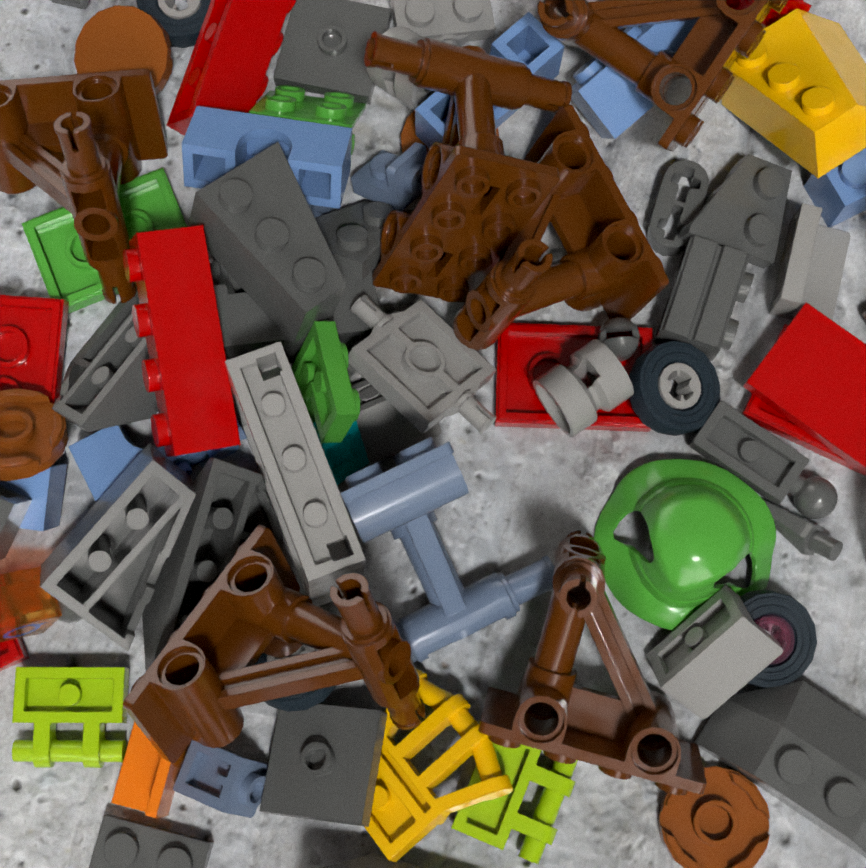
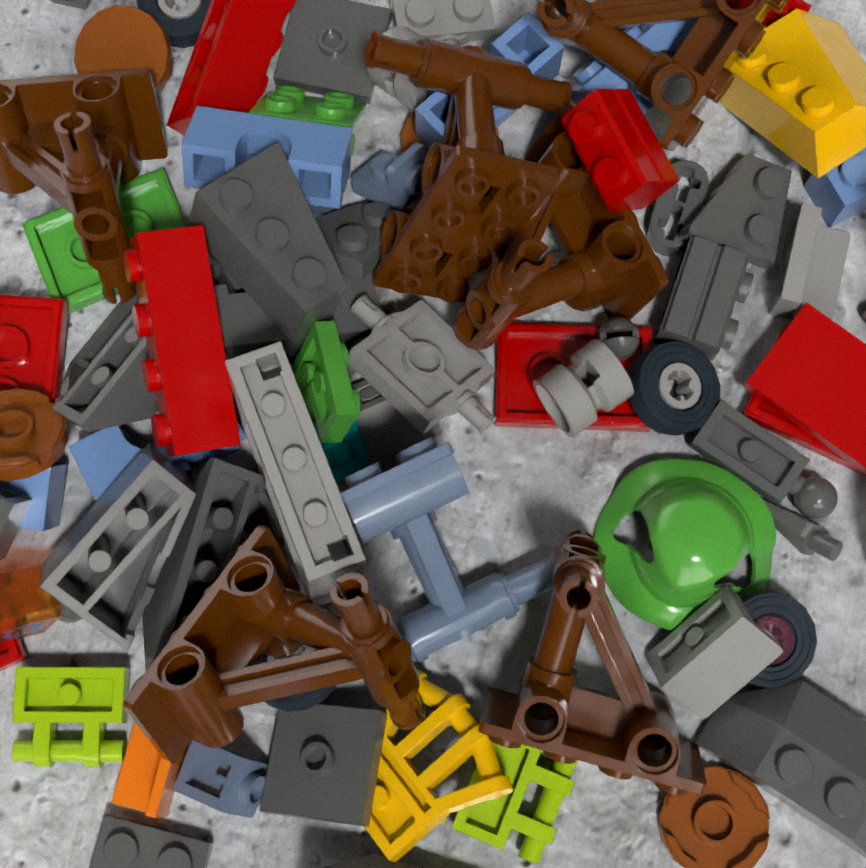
(619, 149): none -> red brick

